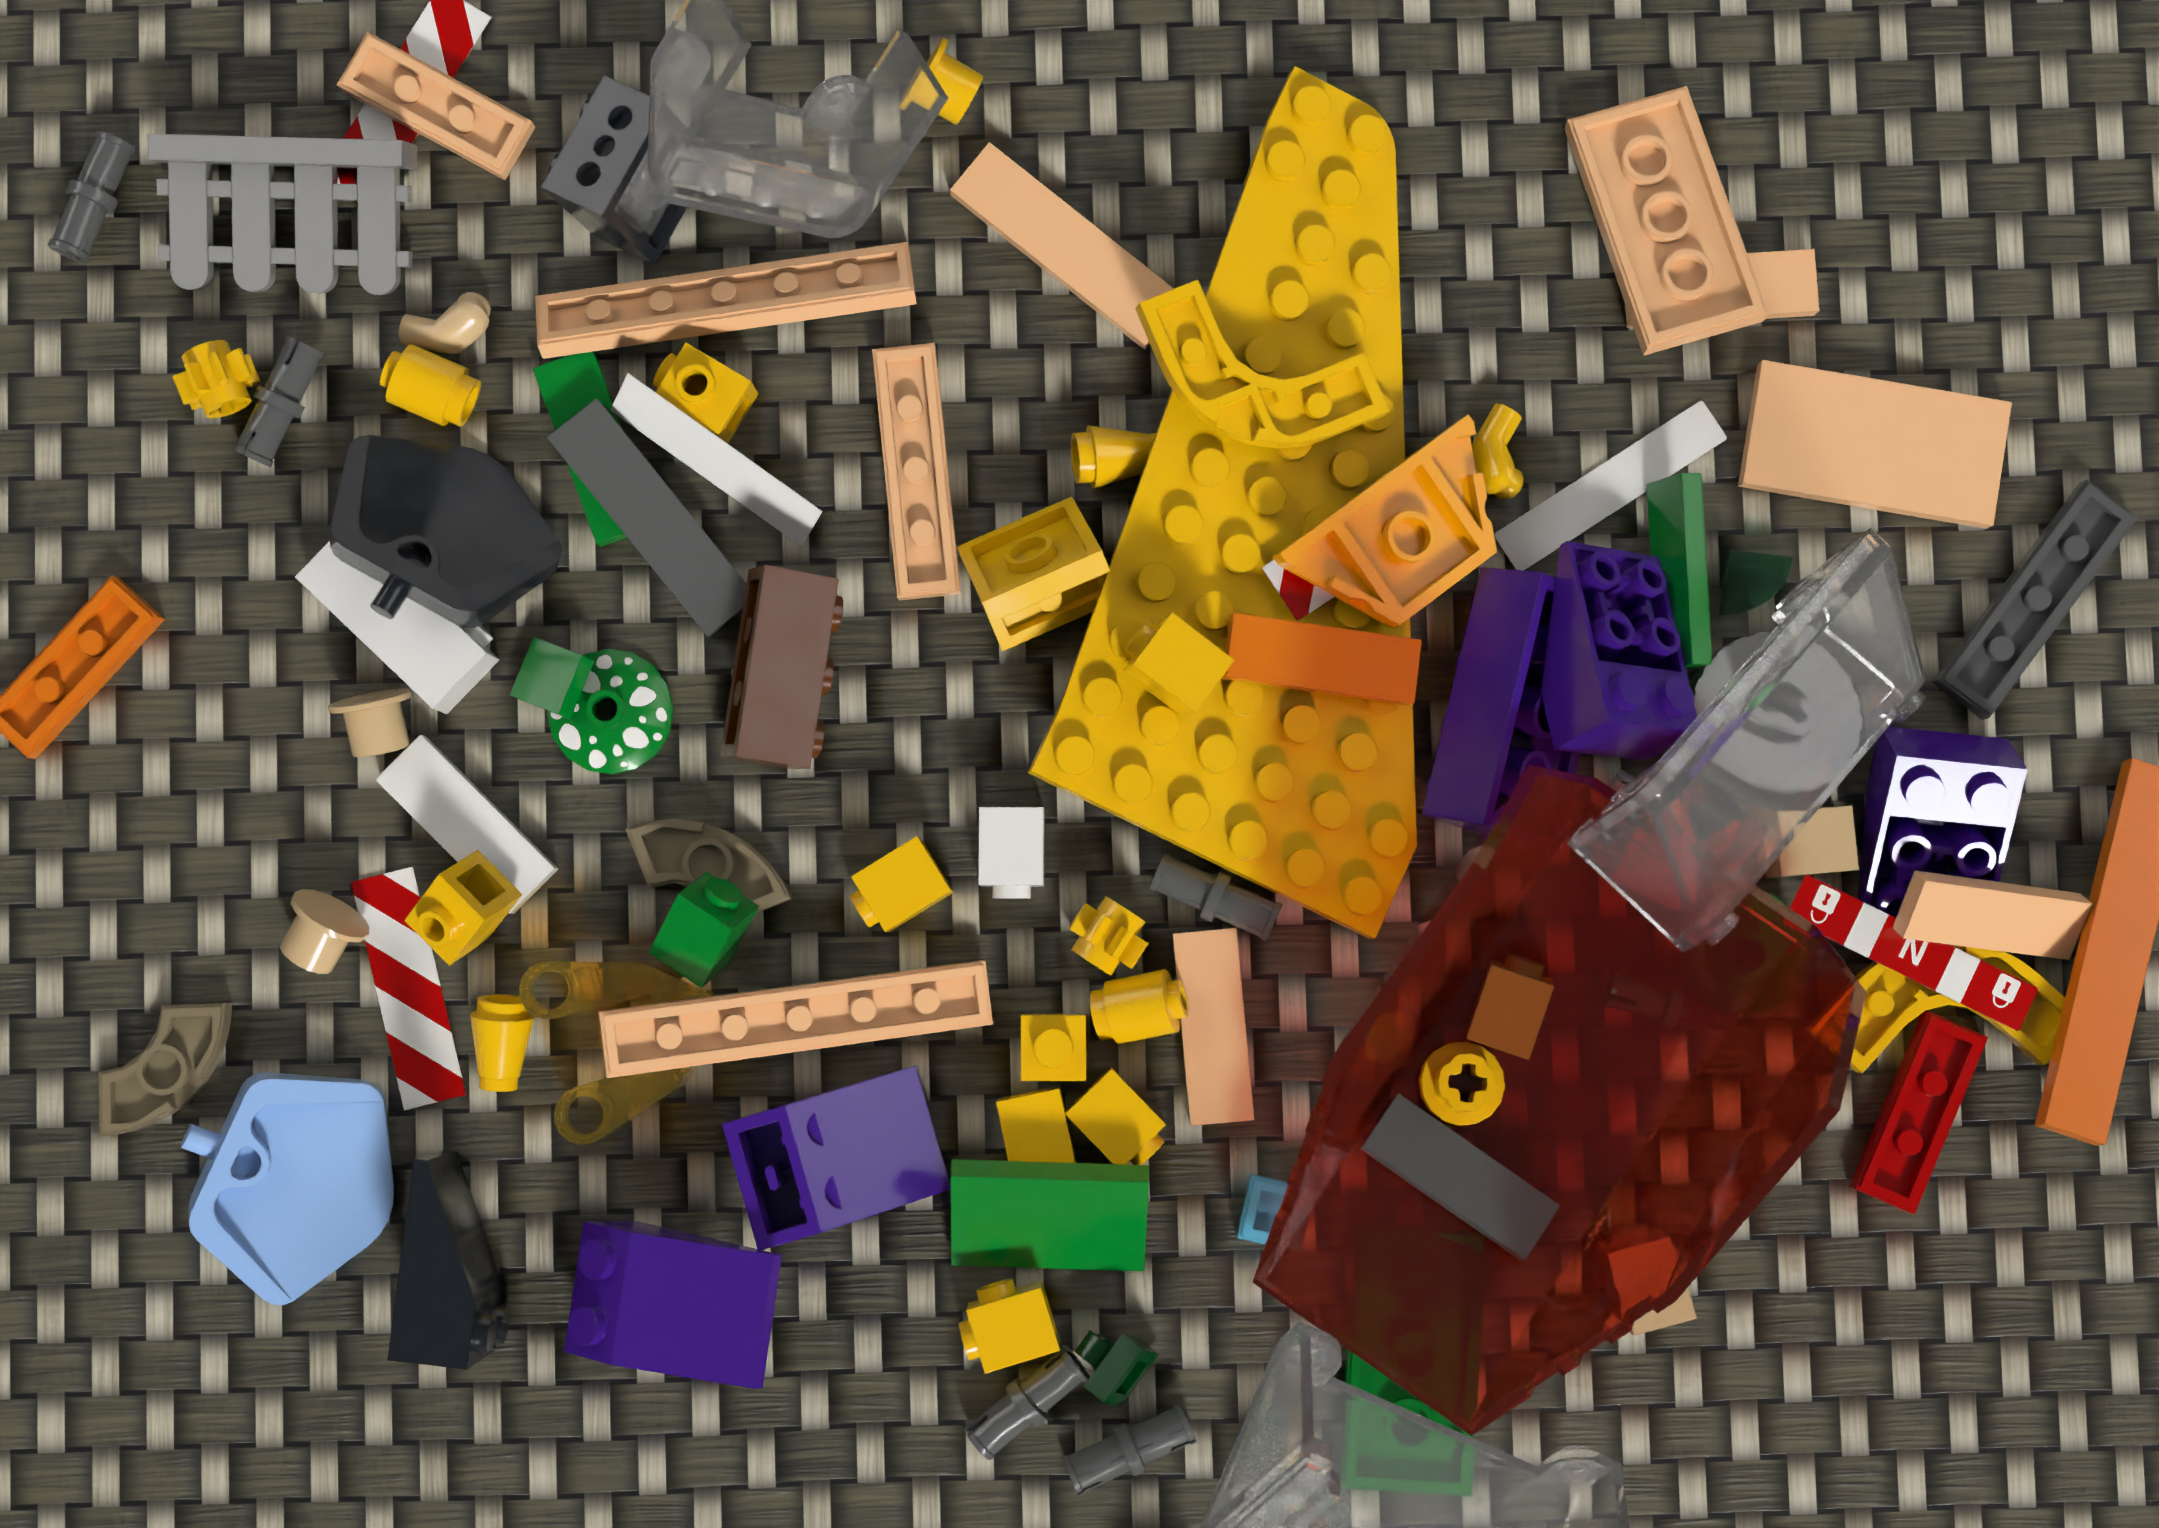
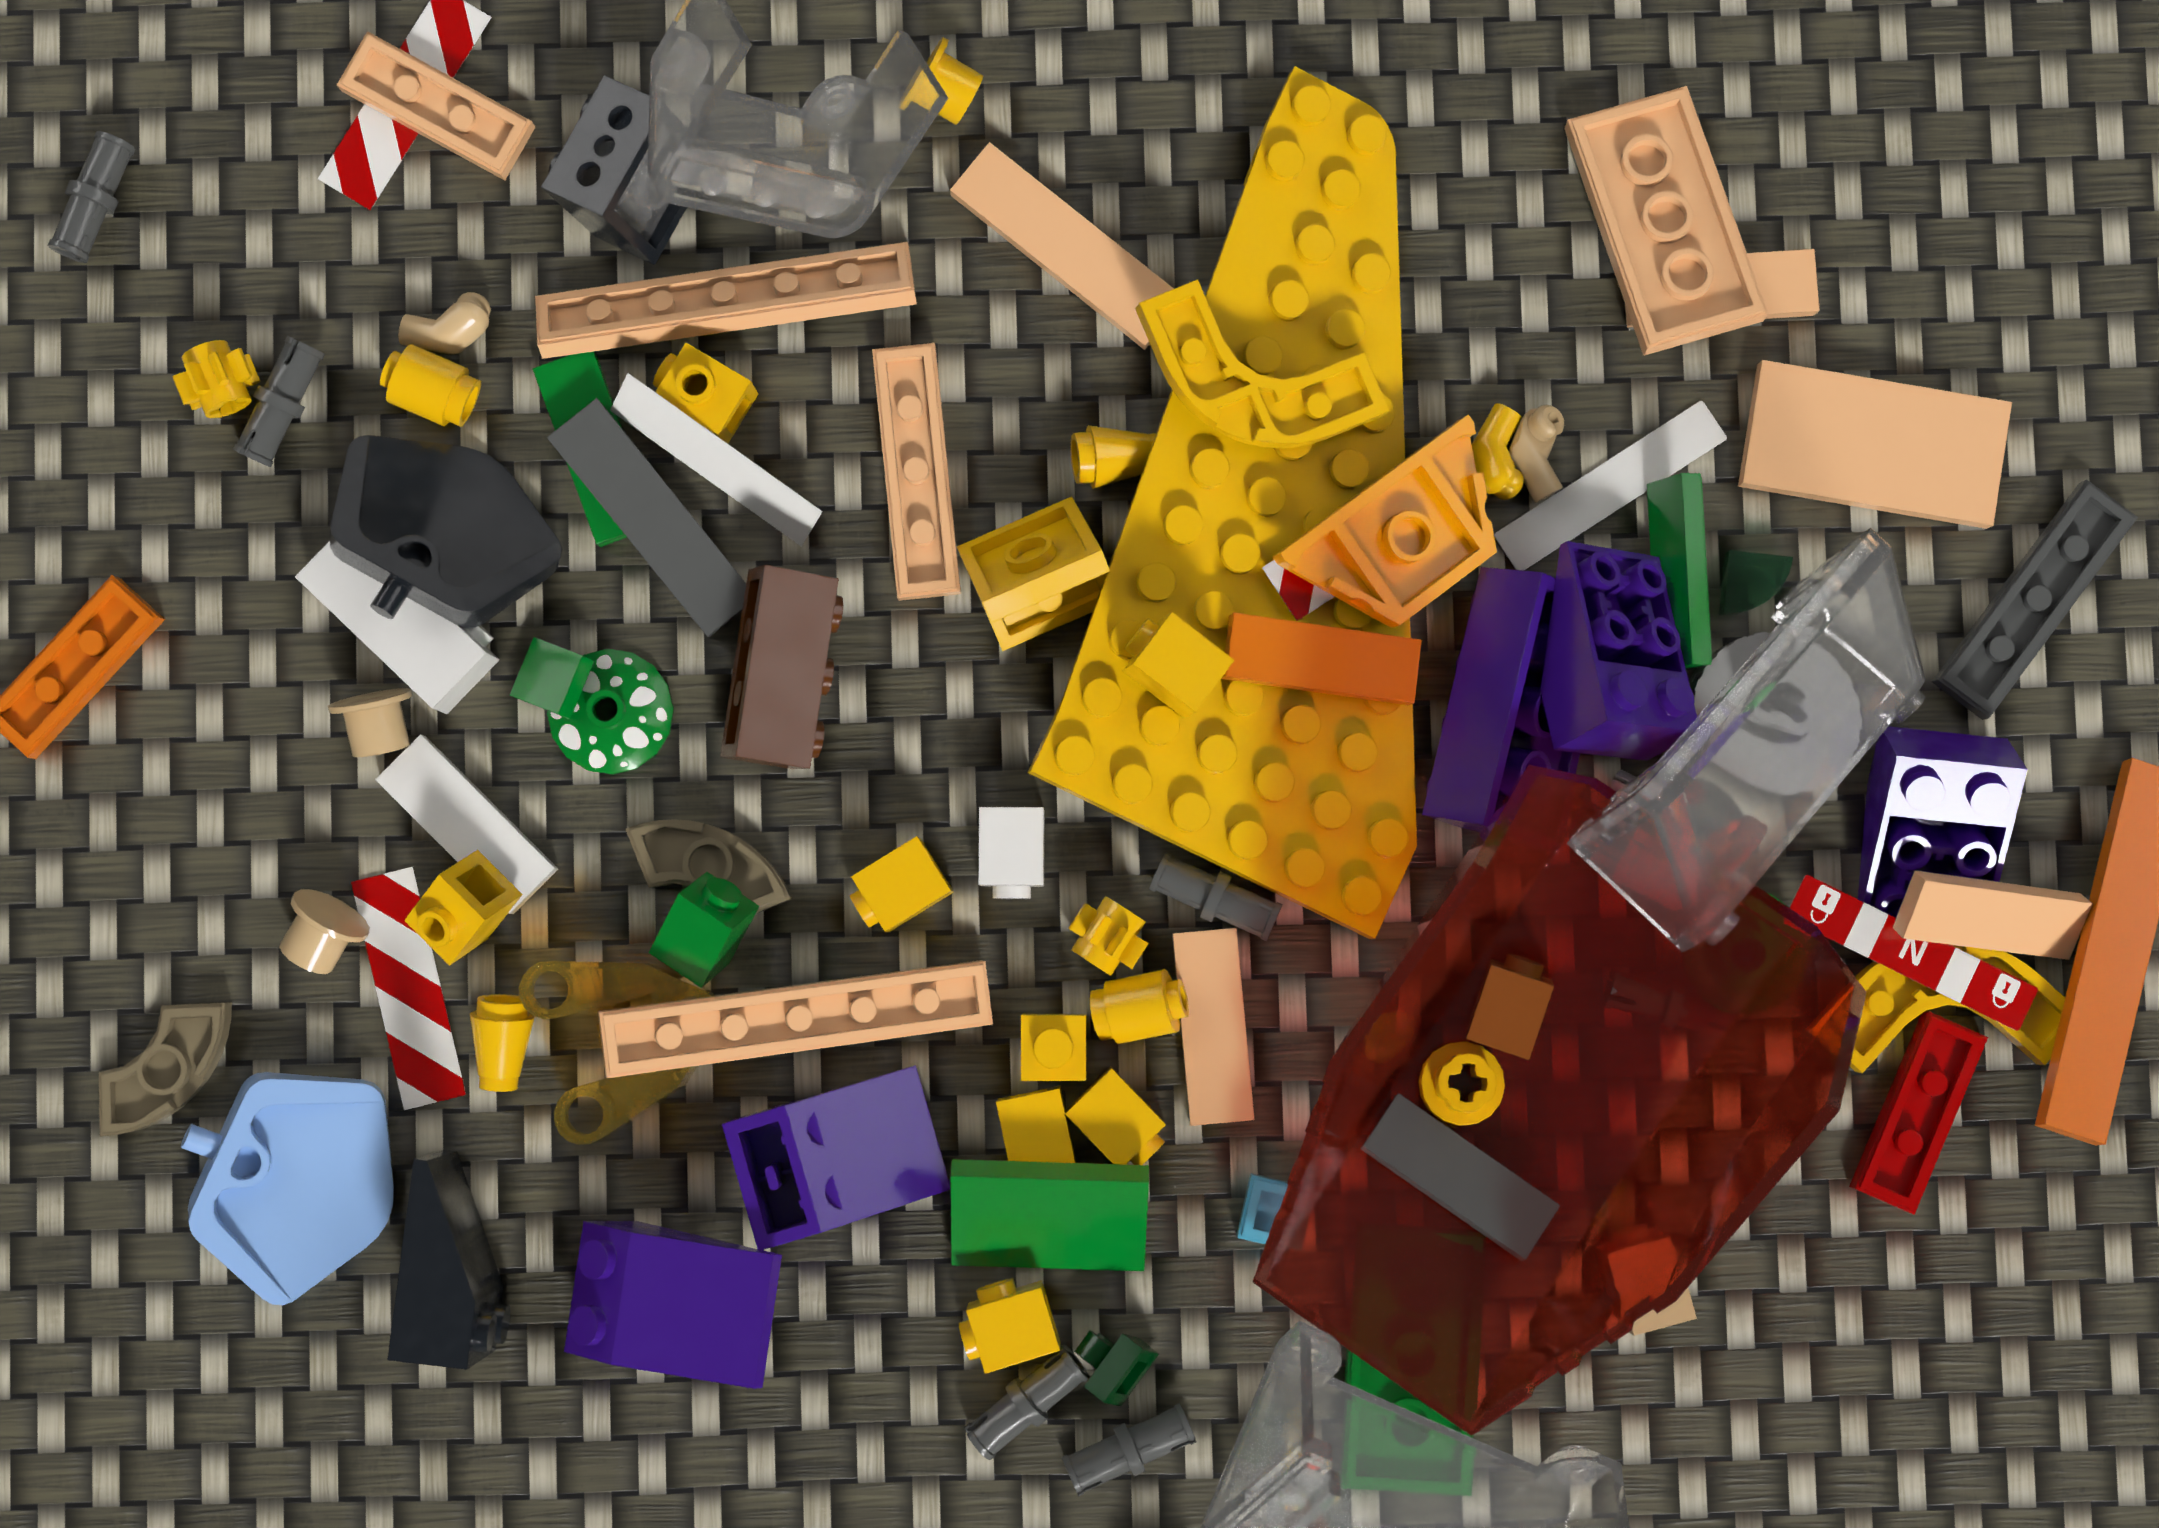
(253, 208): light grey fence -> none
(1532, 447): none -> tan arm
(1821, 846): tan brick -> none

